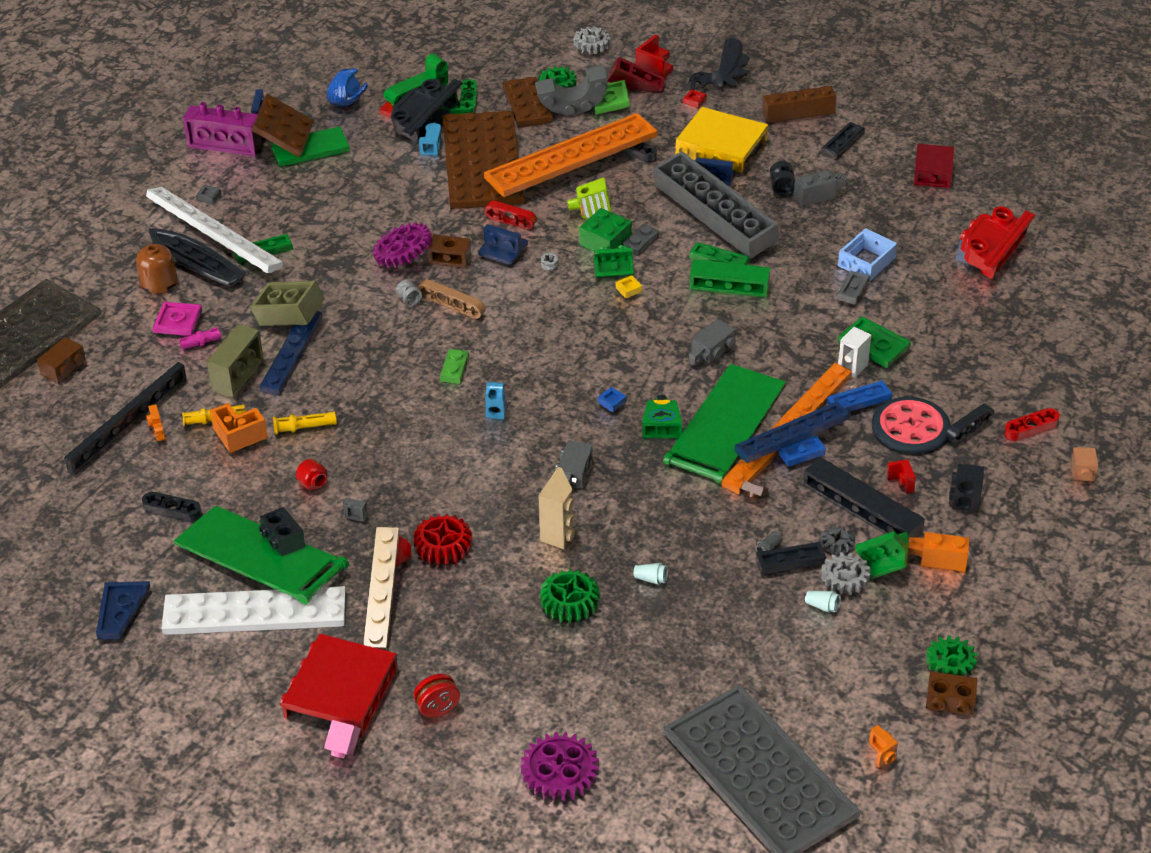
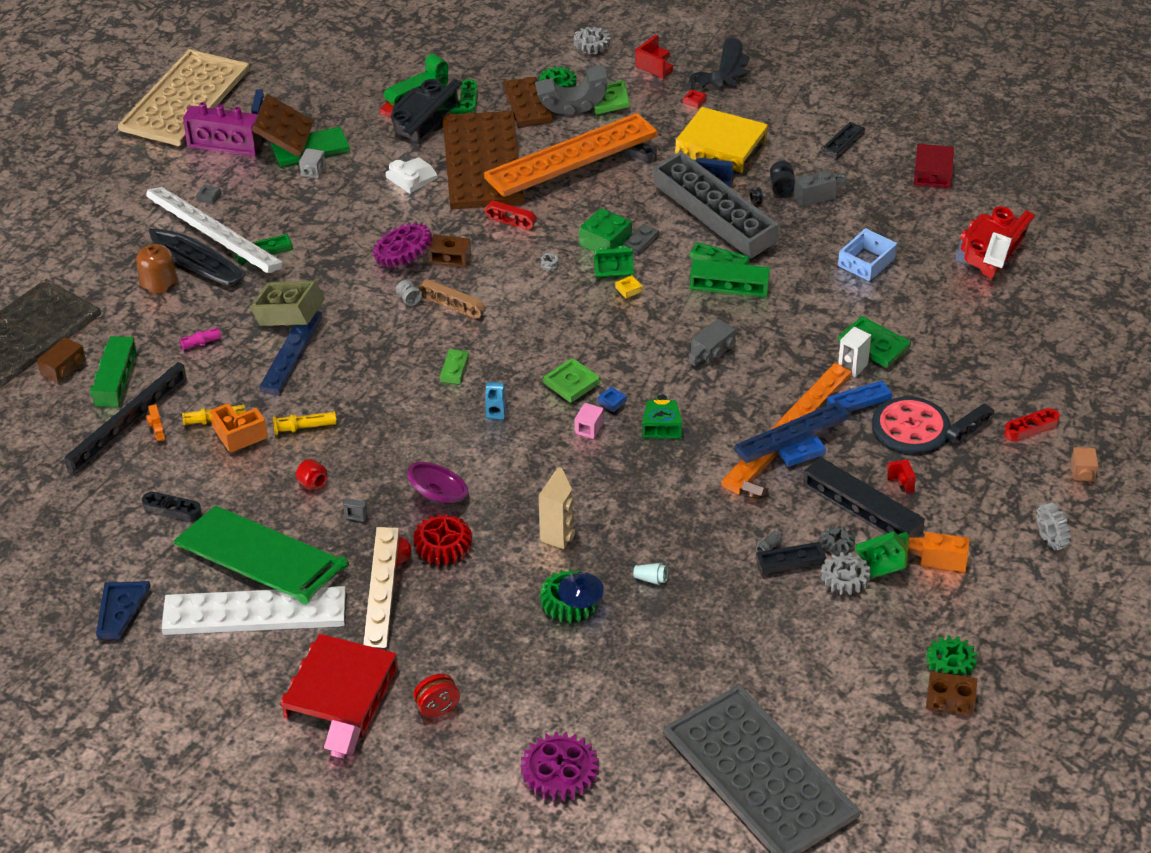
(113, 371): none -> green brick
(177, 318): dark pink plate -> none
(190, 81): none -> tan plate
(235, 360): olive brick -> none
(282, 531): black brick -> none
(312, 163): none -> light grey brick
(345, 88): blue hair -> none
(411, 174): none -> white slope
(431, 142): dark azure leg -> none
(437, 482): none -> magenta dish
(502, 244): dark blue bracket -> none
(571, 380): none -> bright green plate
(575, 462): dark grey hinge -> none
(581, 590): none -> clear blue dish
(589, 420): none -> bright pink brick
(591, 198): lime torso -> none
(635, 76): dark red slope -> none
(723, 420): green flag -> none
(756, 196): none -> black bush
(799, 104): reddish brown brick -> none
(824, 600): light aqua cone -> none
(853, 287): dark grey plate -> none
(884, 745): orange bracket -> none
(967, 488): black brick -> none
(997, 250): none -> white tile
(1053, 526): none -> light grey gear

